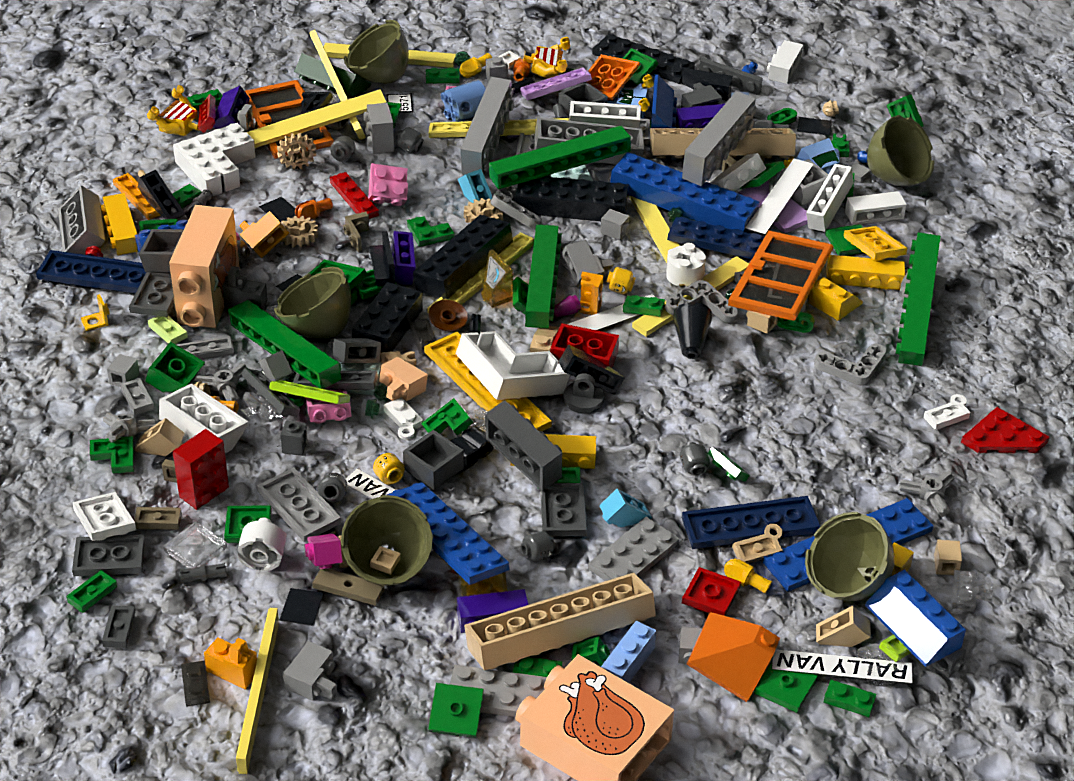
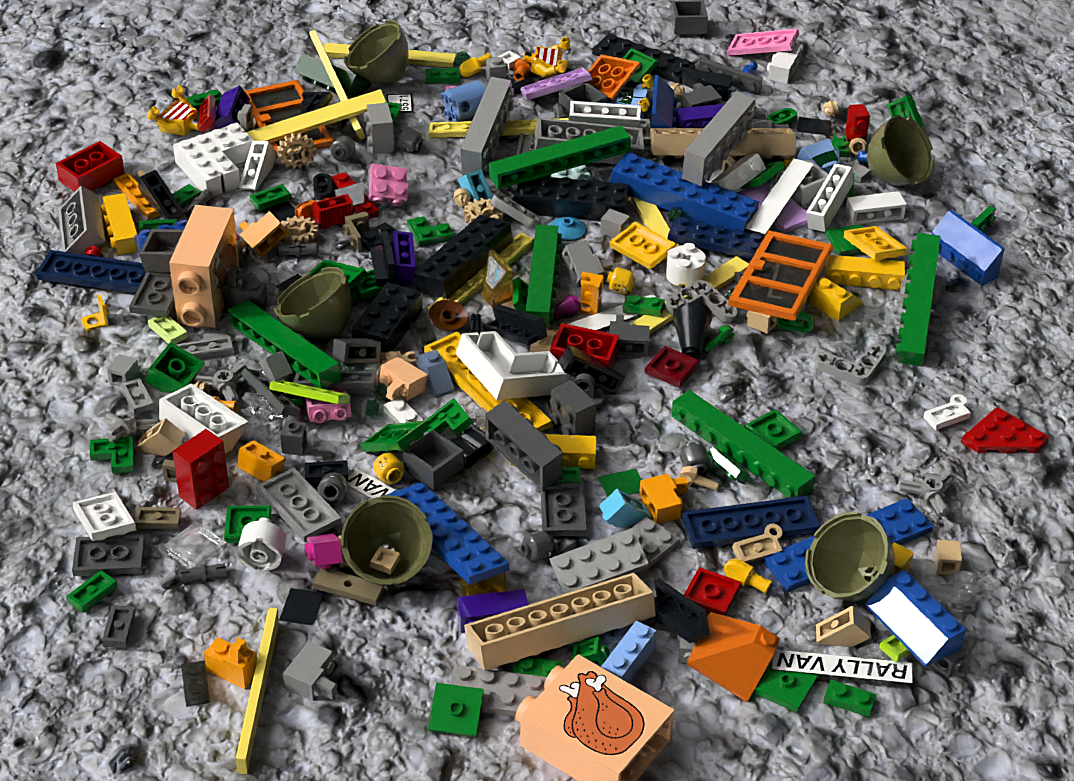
(90, 167): none -> red brick
(258, 165): none -> white slope
(260, 461): none -> light orange hinge
(270, 197): none -> green plate
(298, 249): none -> dark grey pin
(317, 470): none -> black plate
(322, 186): none -> black plate
(332, 211): none -> red brick
(355, 192): none -> sticker
(374, 236): none -> black wing
(395, 437): none -> green plate
(438, 375): none -> sand blue slope
(462, 197): none -> tan plate
(516, 325): none -> black fence
(570, 227): none -> dark azure dish
(572, 410): none -> dark grey piece
(599, 561): none -> light grey plate
(626, 481): none -> green sticker
(632, 338): none -> dark grey hinge
(642, 245): none -> yellow plate
(662, 496): none -> light orange hinge
(672, 366): none -> dark red plate
(678, 90): none -> tan plate
(679, 613): none -> black fence
(689, 17): none -> dark grey piece
(691, 475): none -> tan bar
(725, 336): none -> green bar
(742, 445): none -> green brick
(763, 42): none -> bright pink tile
(775, 429): none -> green plate
(857, 122): none -> red brick
(857, 145): none -> tan plate
(969, 248): none -> slope
(985, 219): none -> green plate

